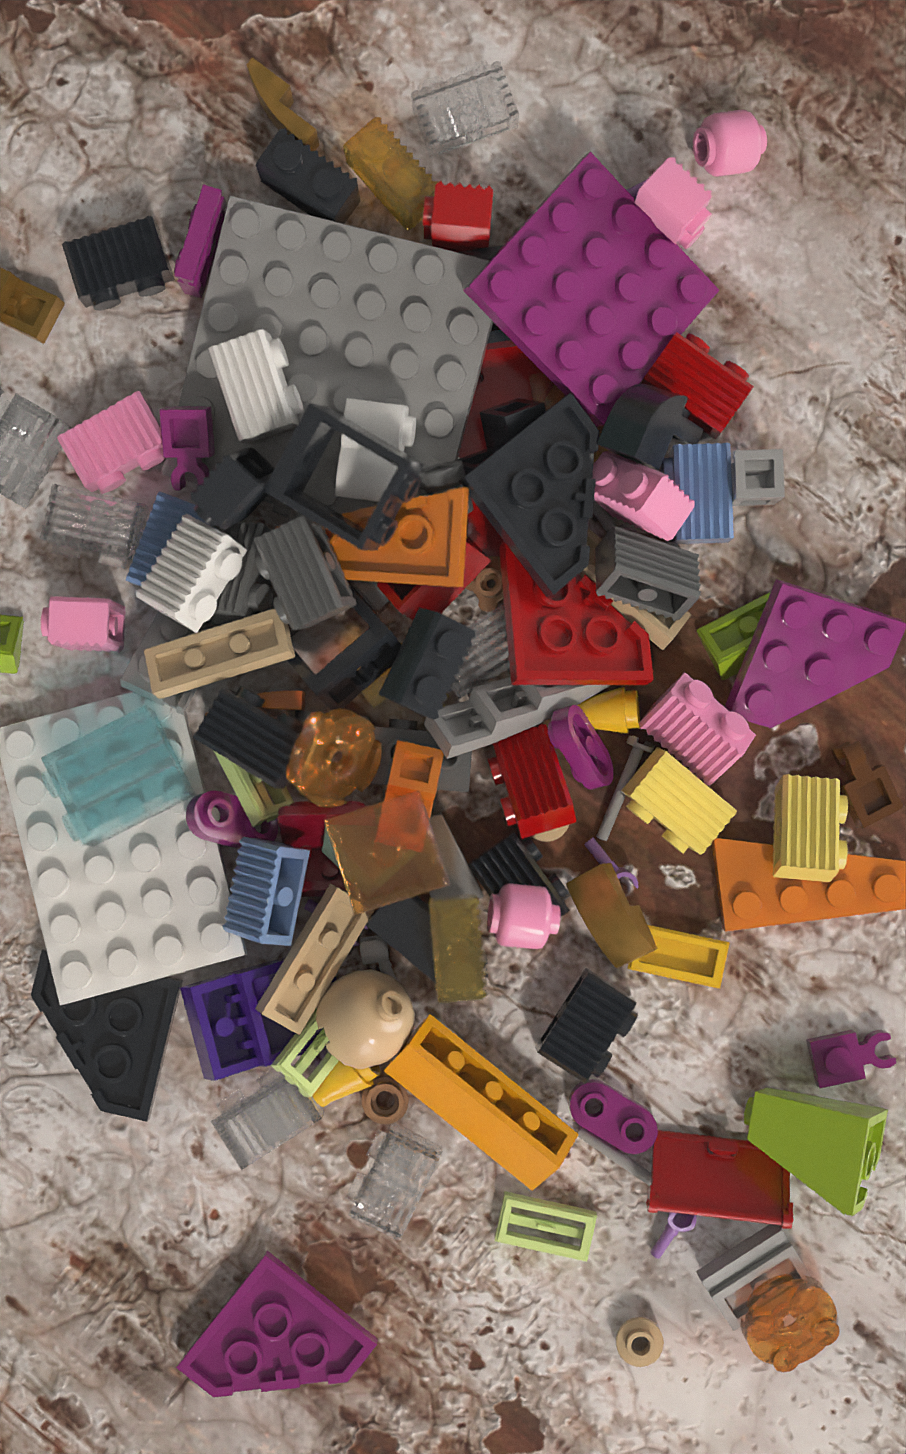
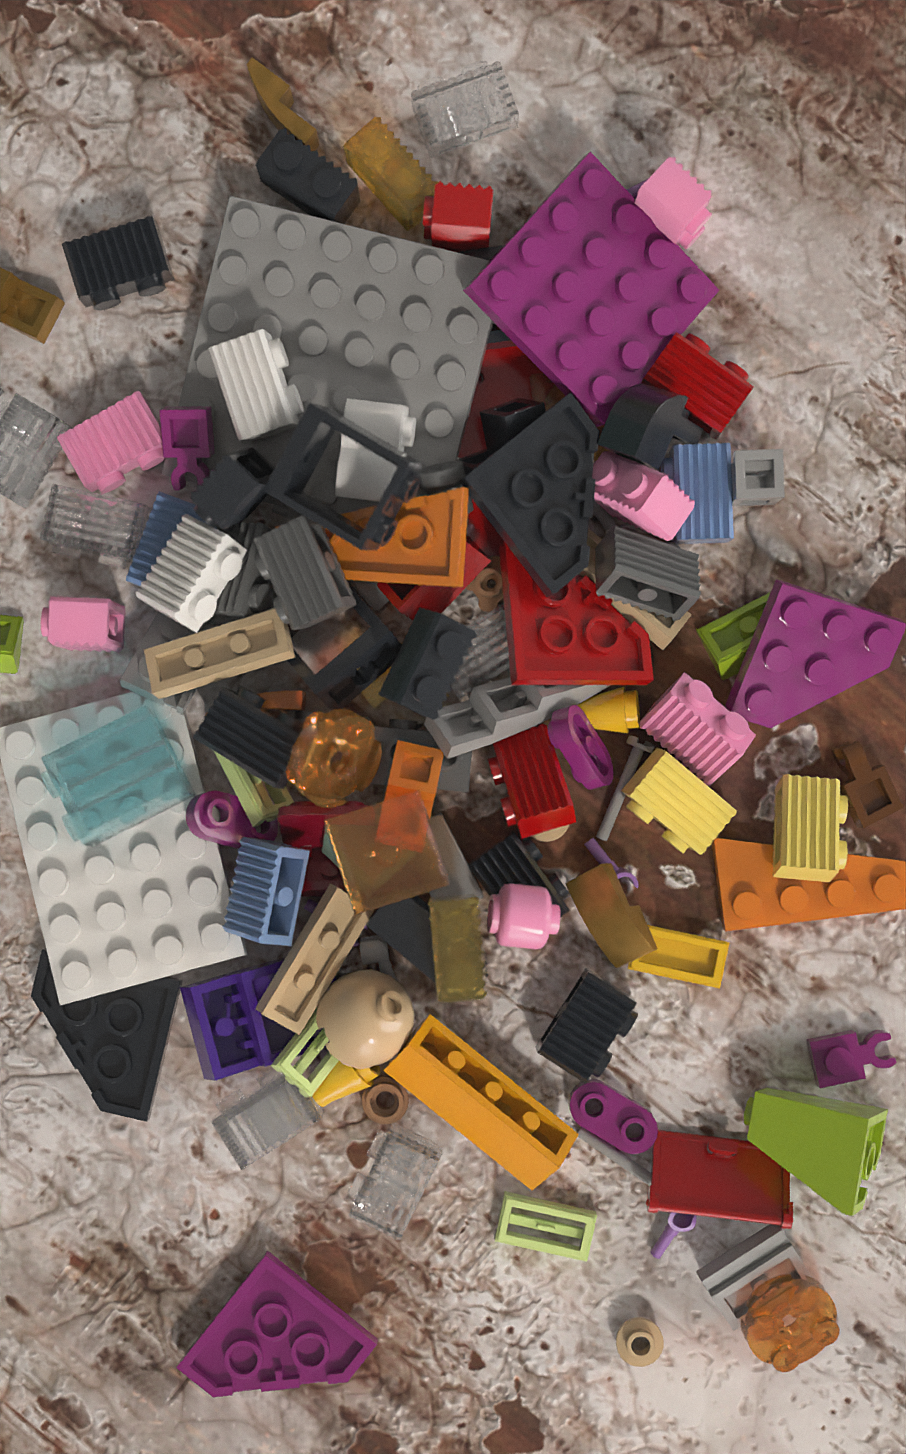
(200, 246): magenta plate -> none
(729, 143): bright pink head -> none

